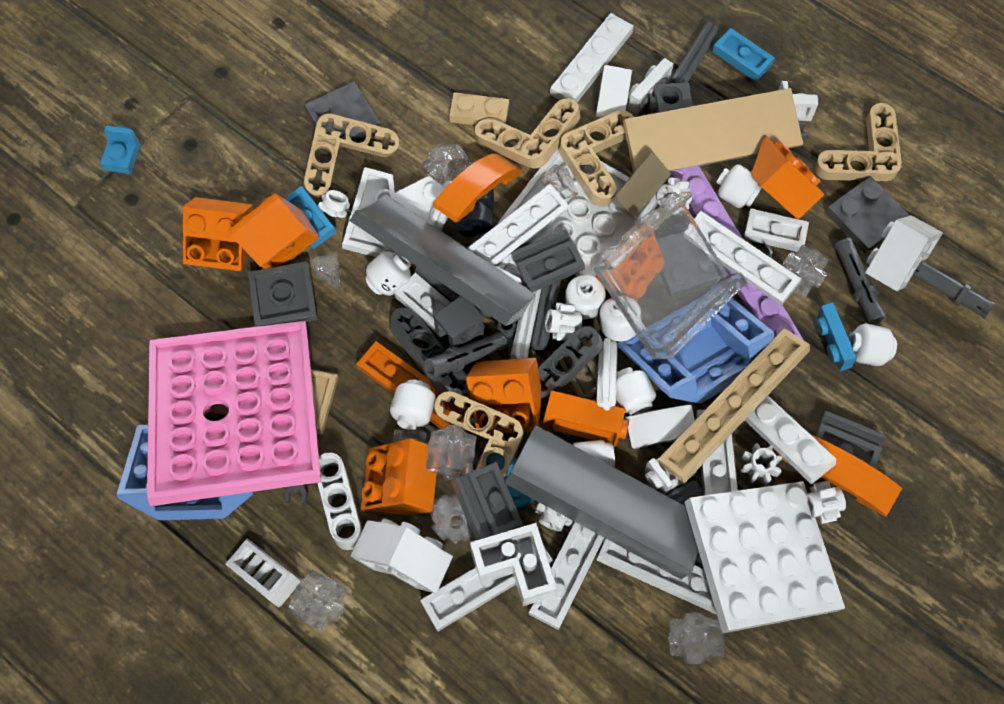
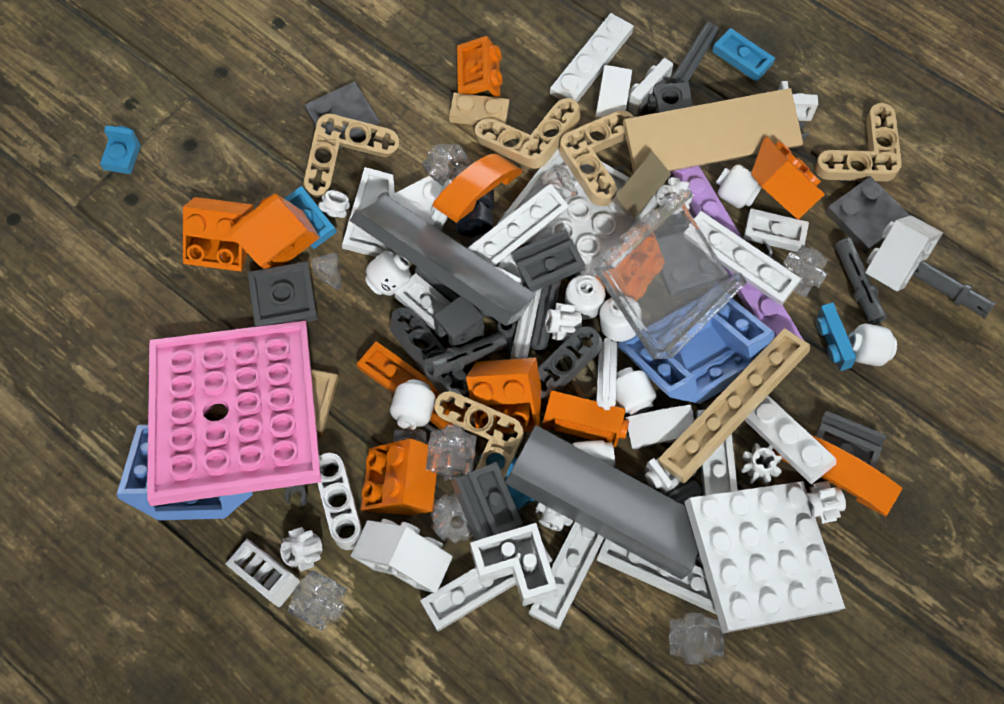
(301, 549): none -> white gear
(479, 67): none -> orange bracket

